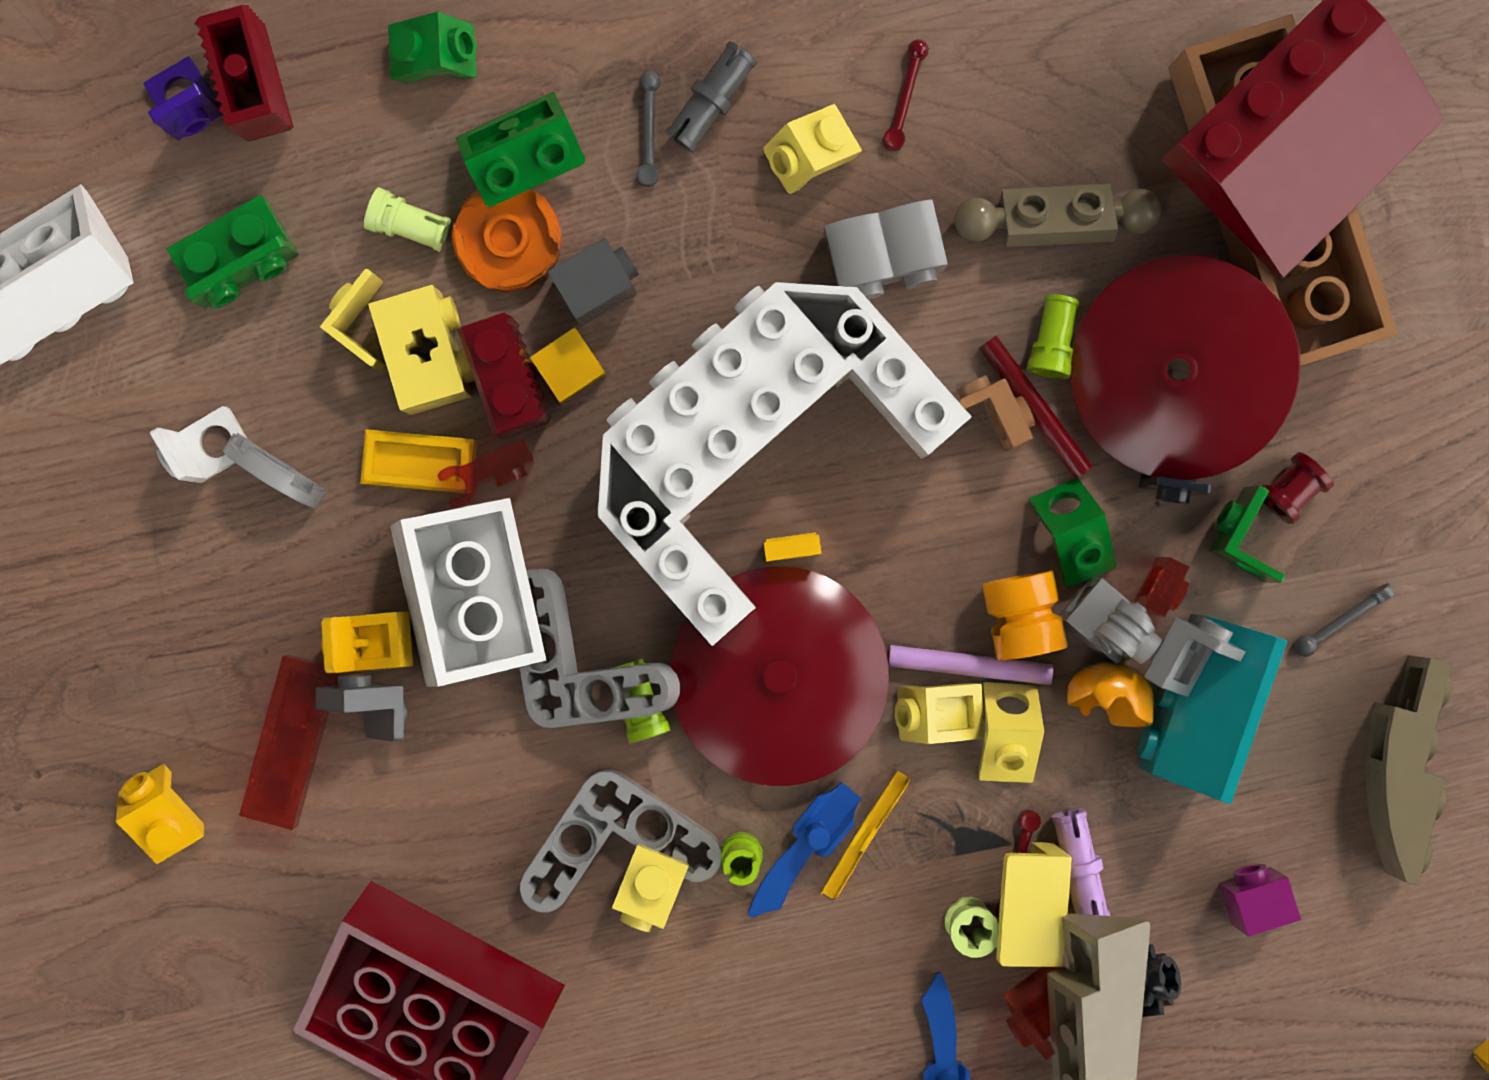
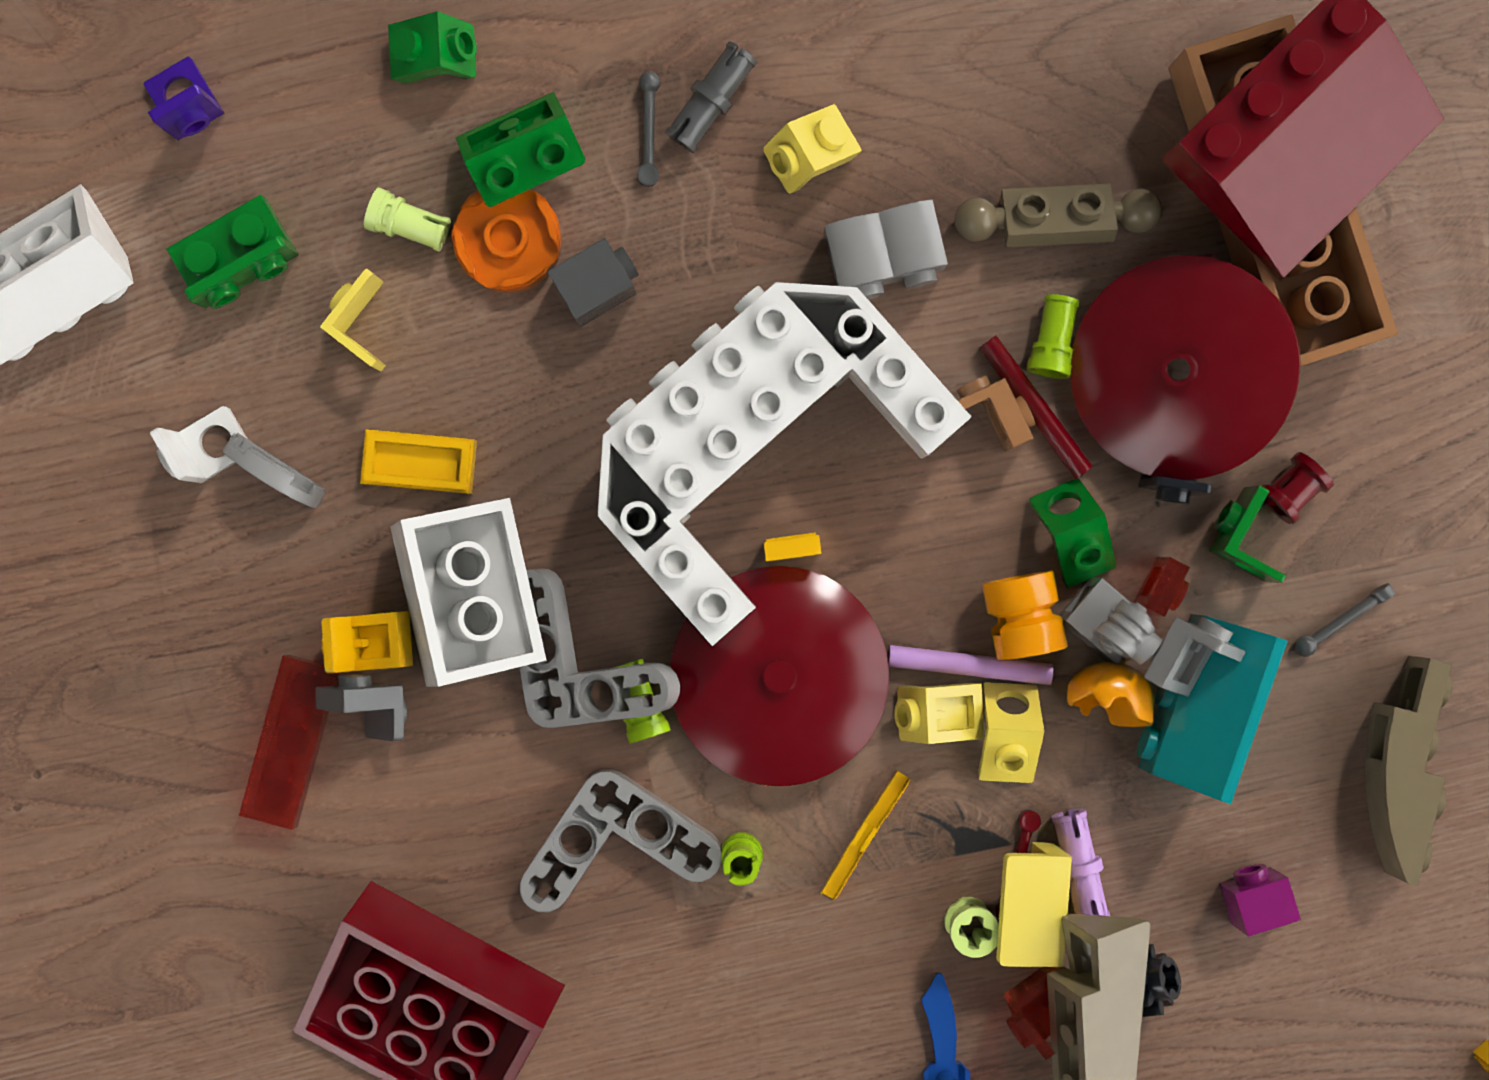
(156, 815): yellow bracket -> none
(244, 73): dark red brick -> none
(400, 327): light yellow brick -> none
(502, 465): clear red plate -> none
(504, 375): dark red brick -> none
(568, 365): yellow tile -> none
(649, 888): light yellow bracket -> none
(817, 831): blue piece -> none
(895, 137): dark red hinge -> none

